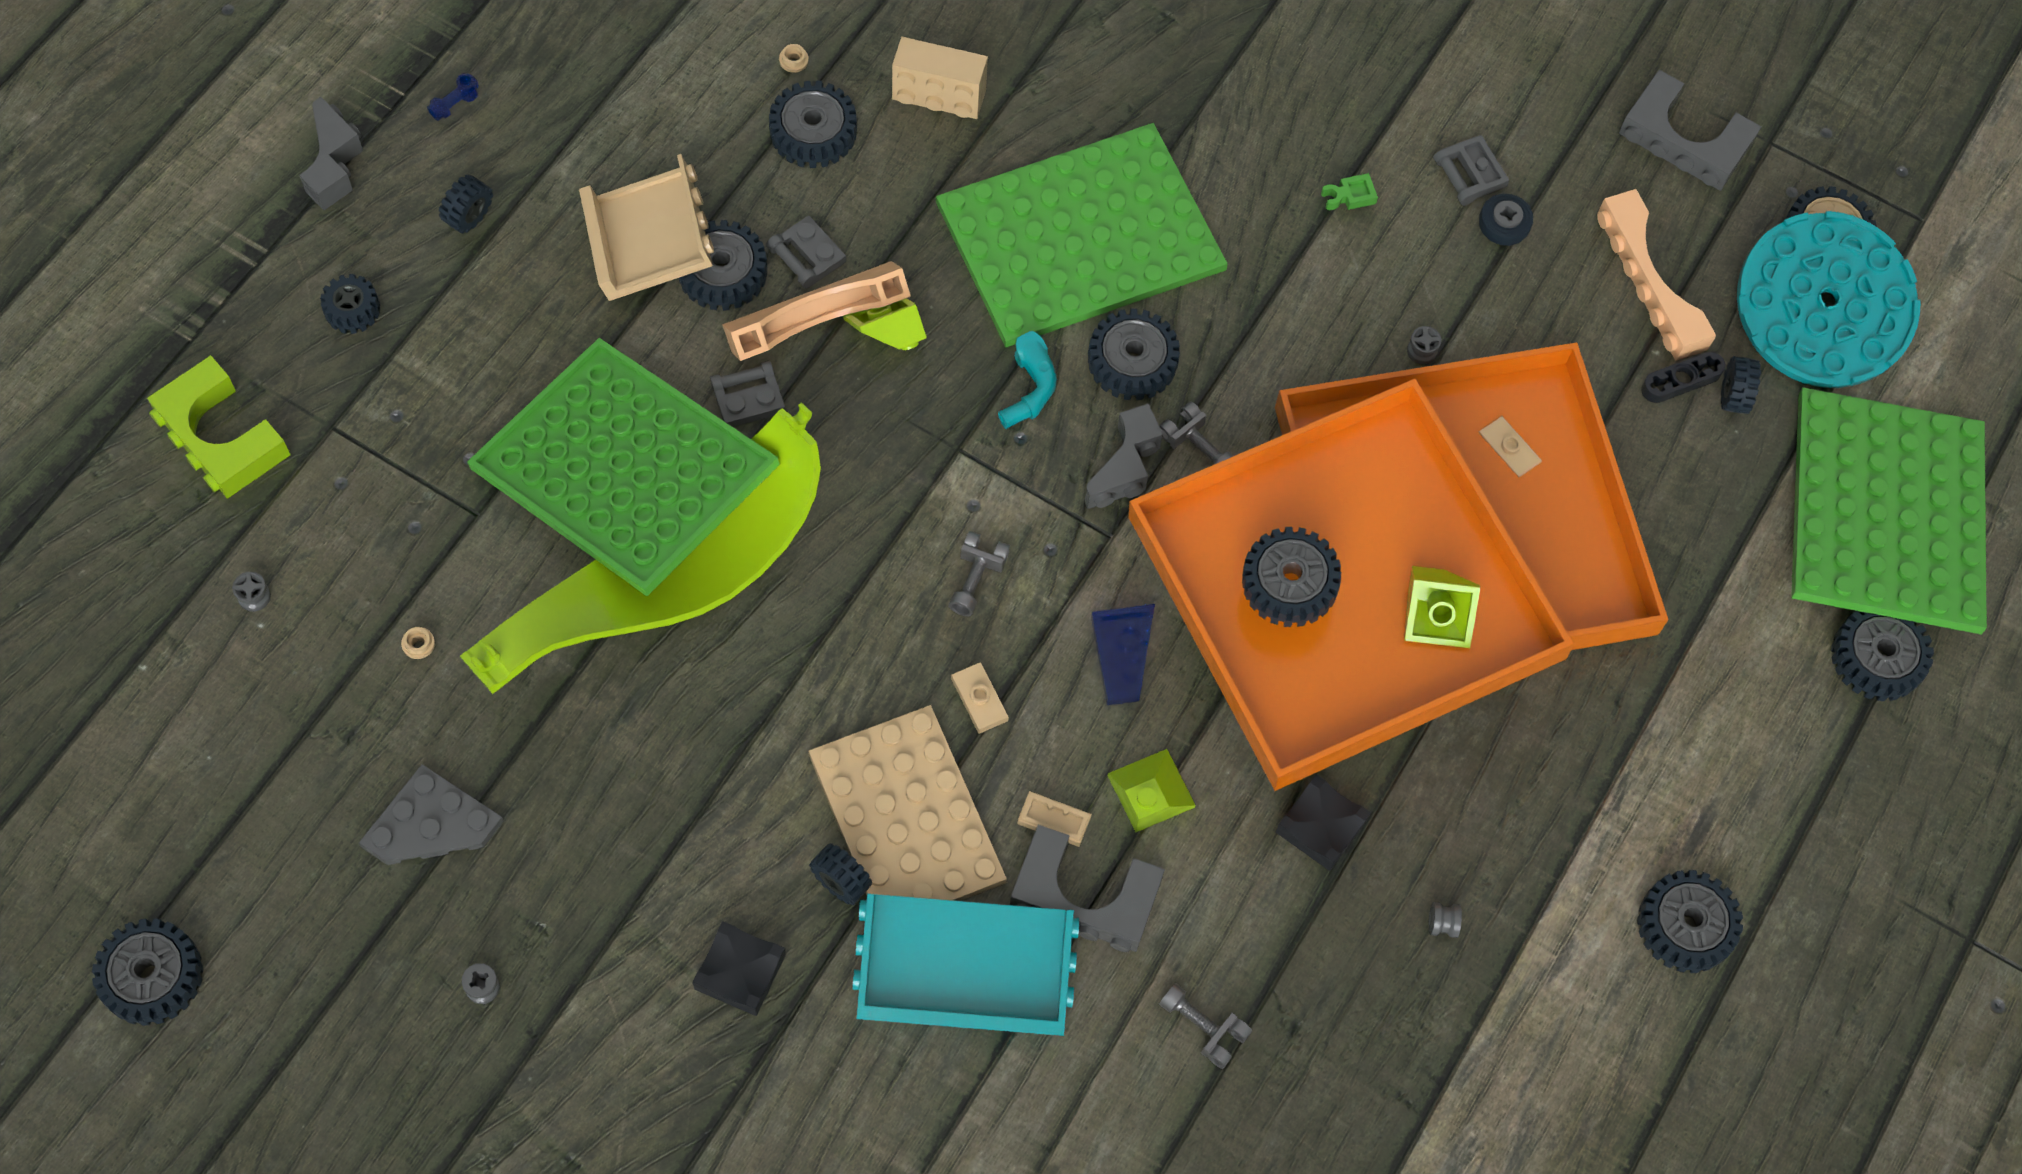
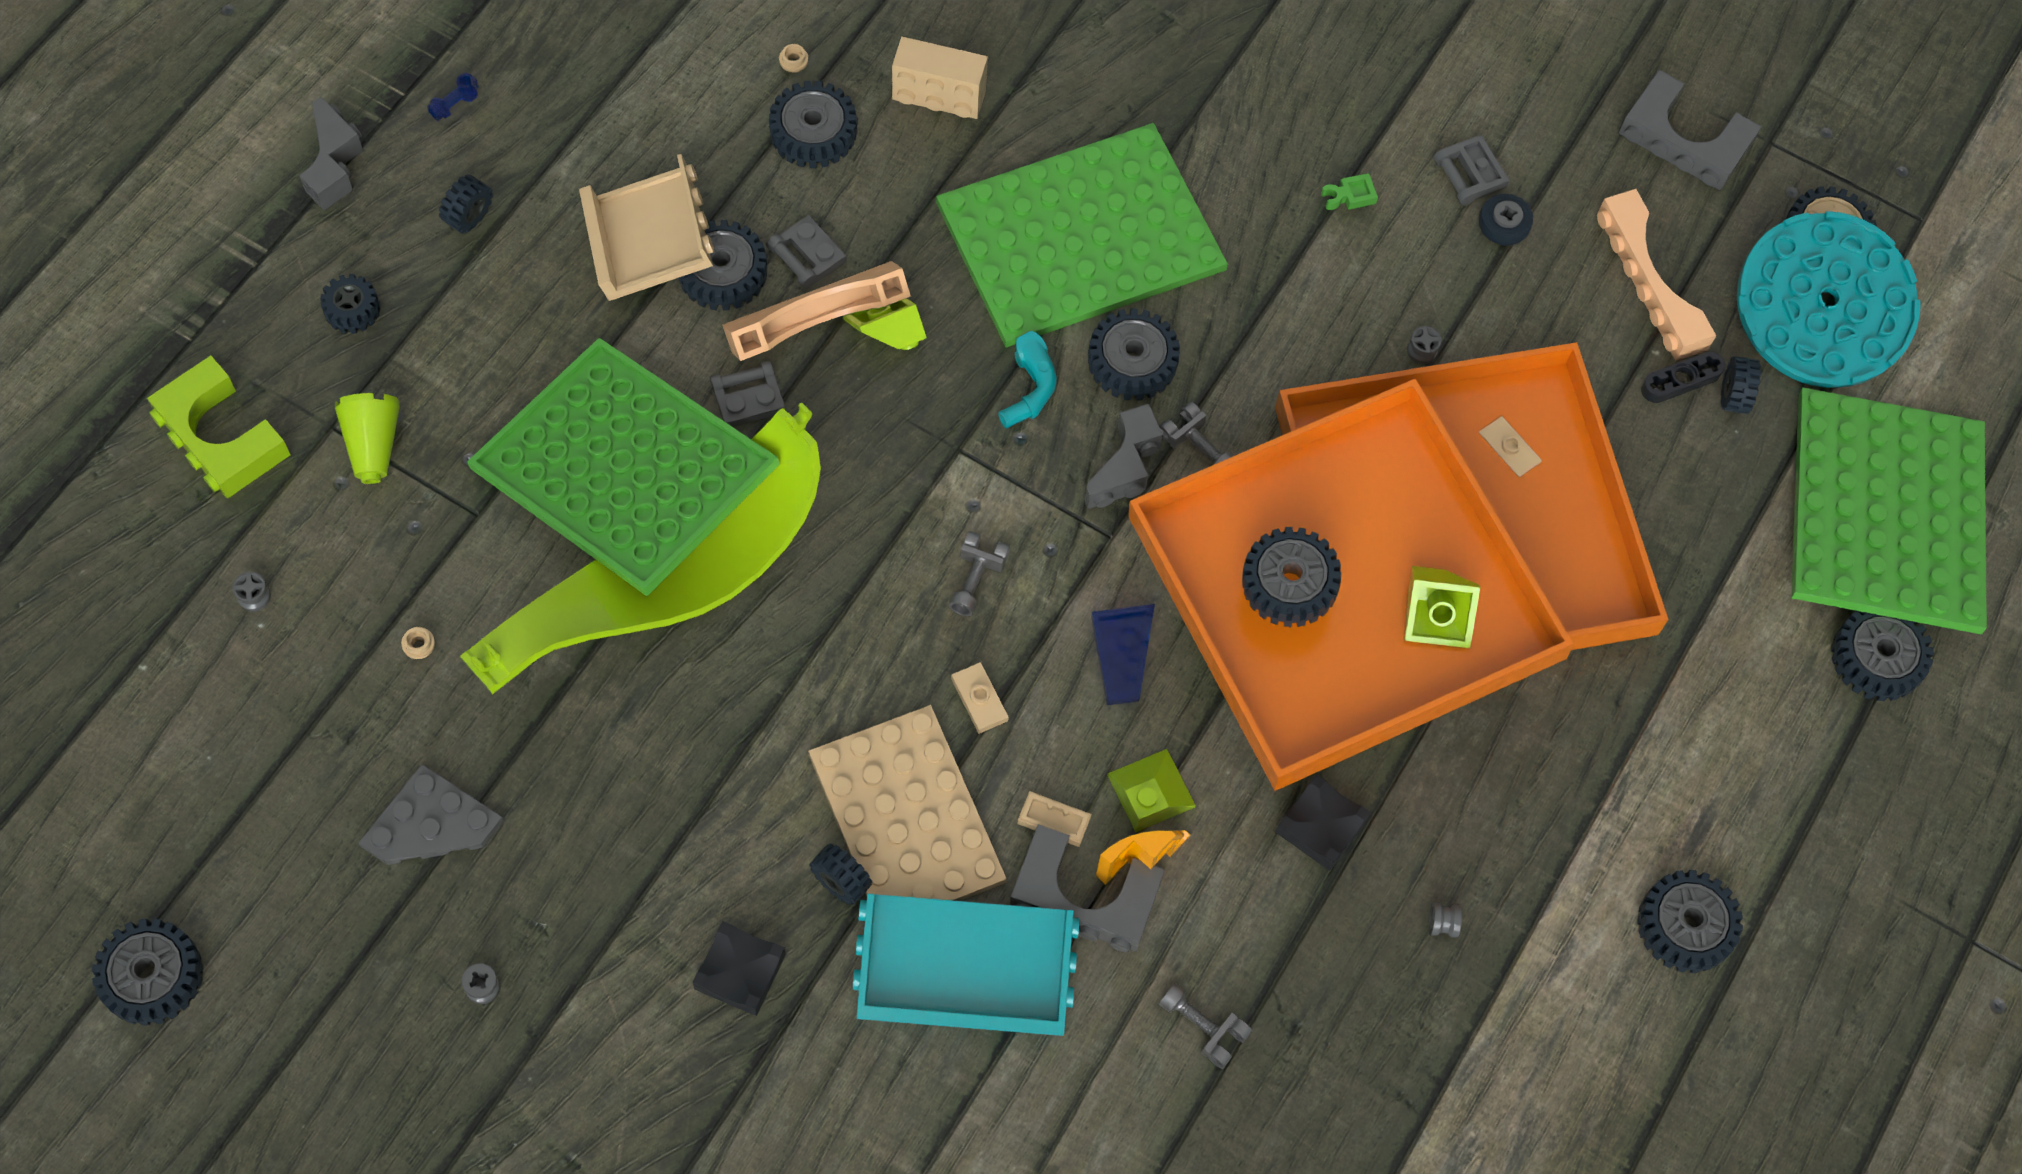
(368, 433): none -> lime cone
(1145, 846): none -> light orange slope

